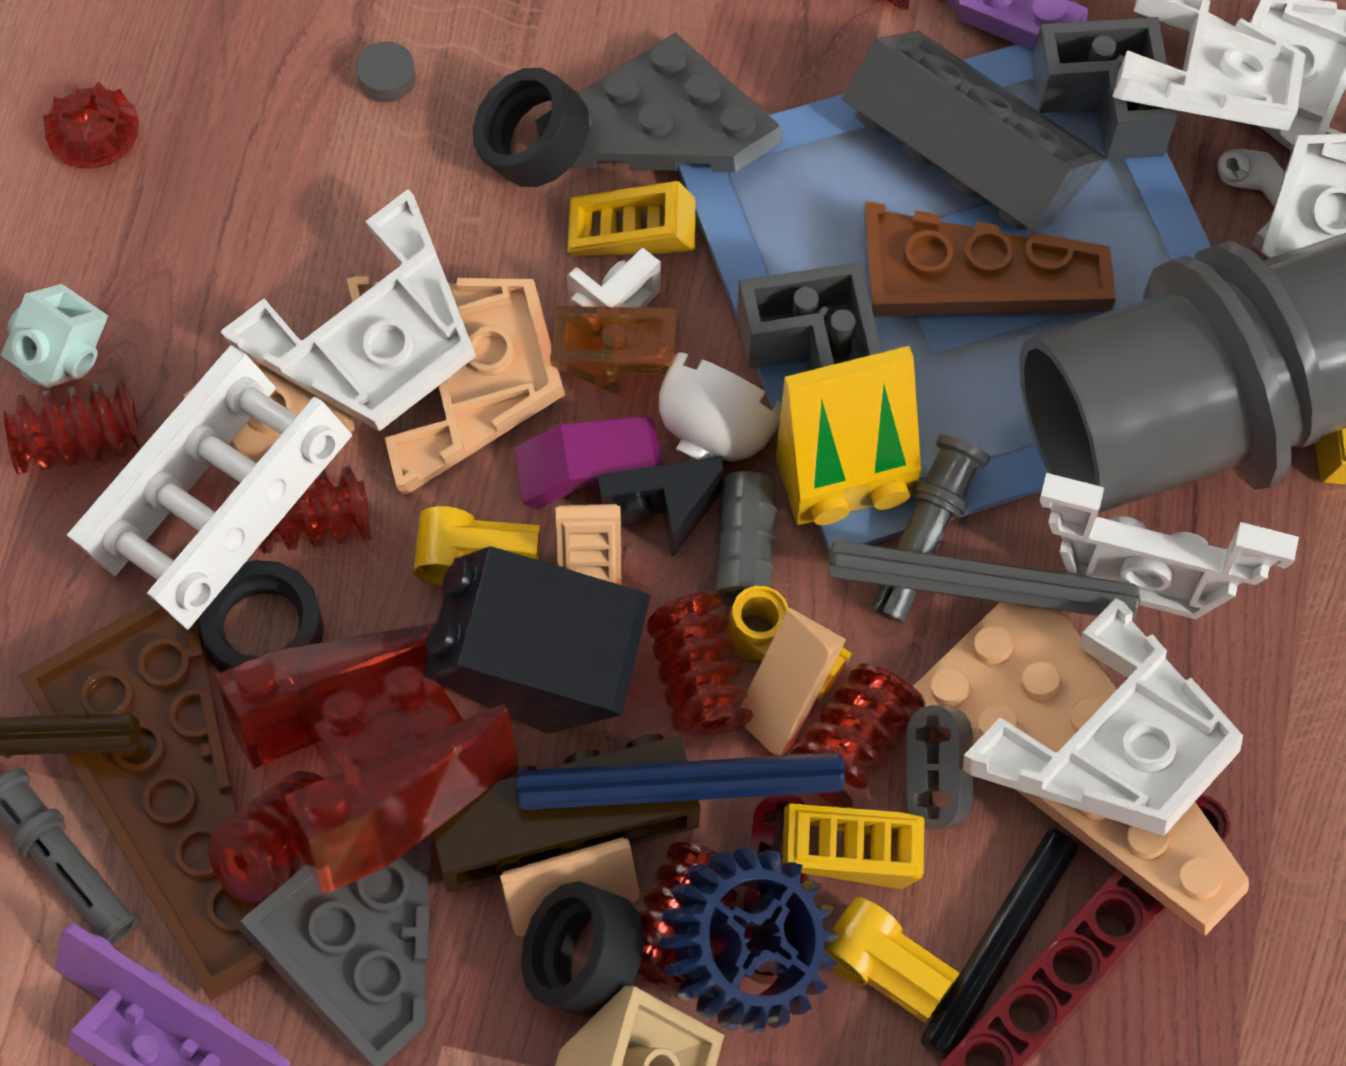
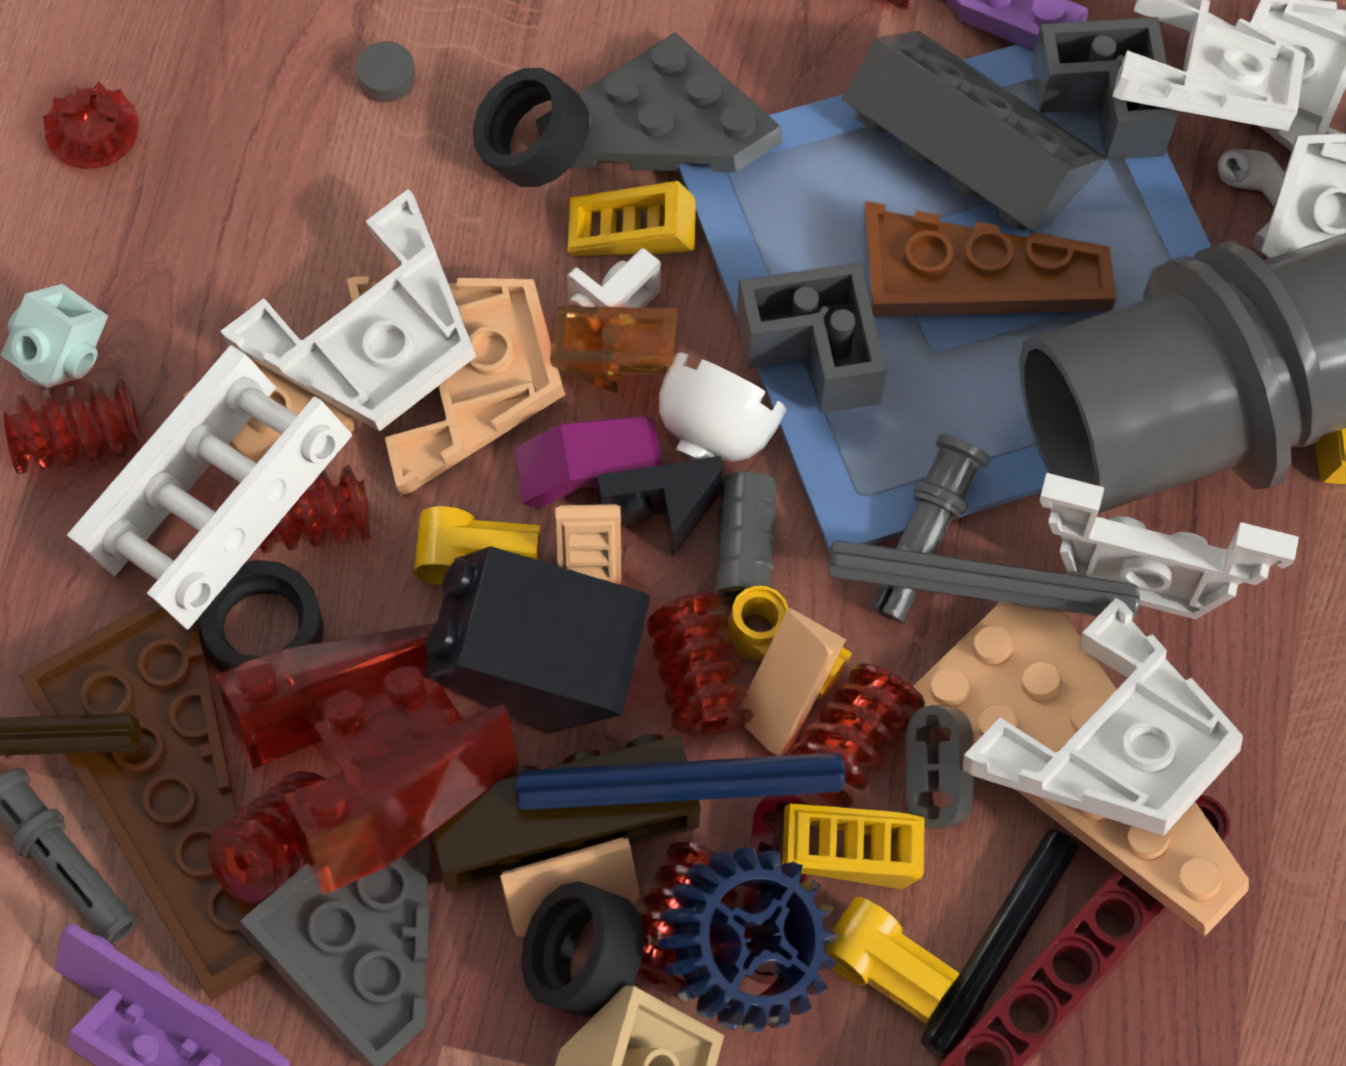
(849, 437): yellow slope -> none

